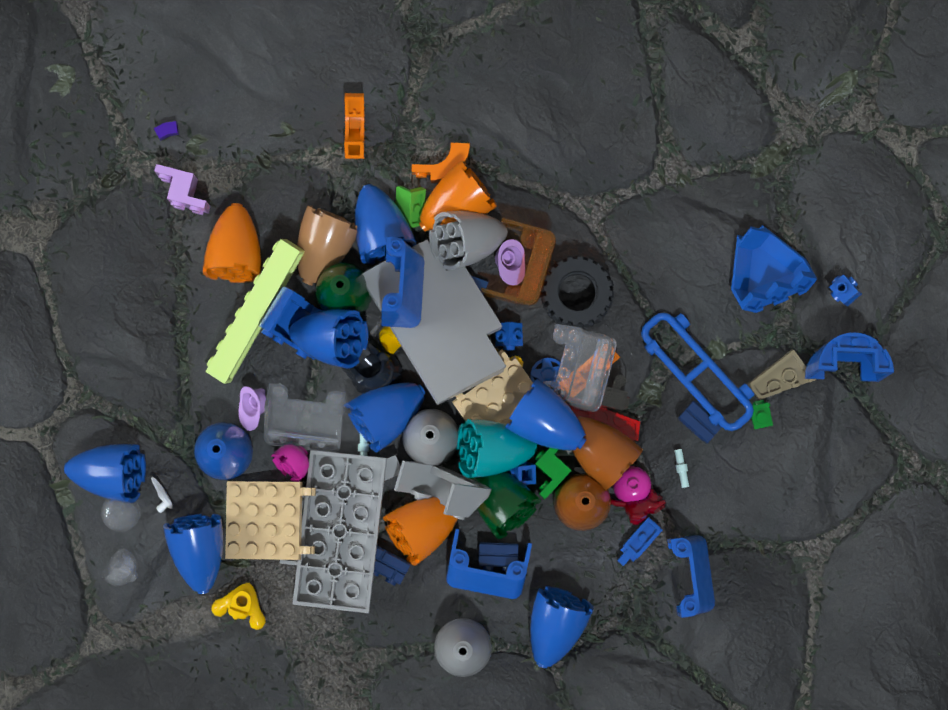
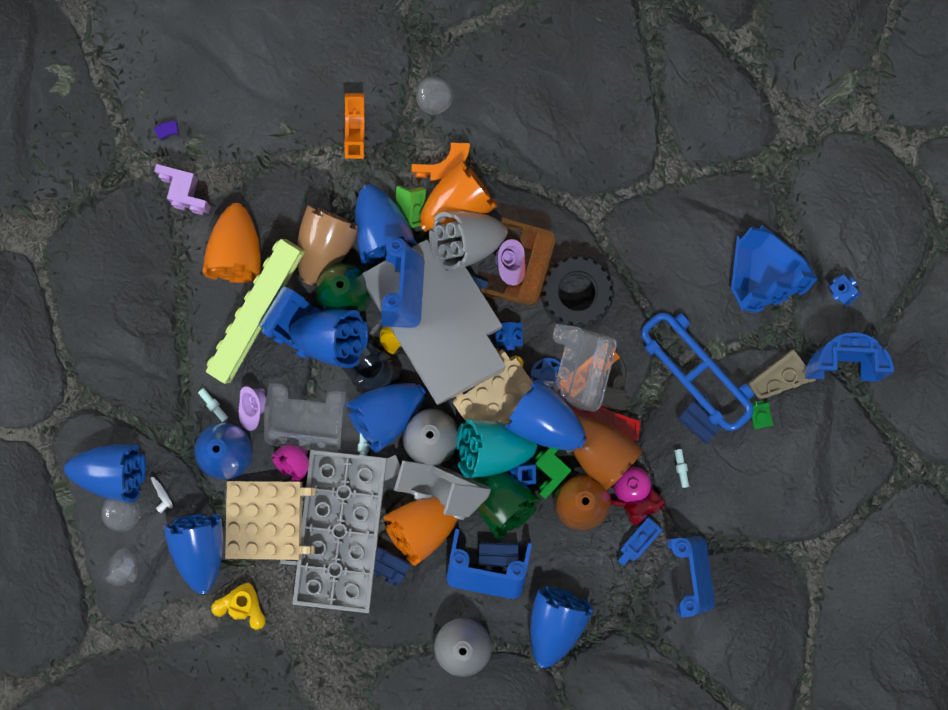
(213, 405): none -> light aqua bar
(439, 99): none -> clear cylinder

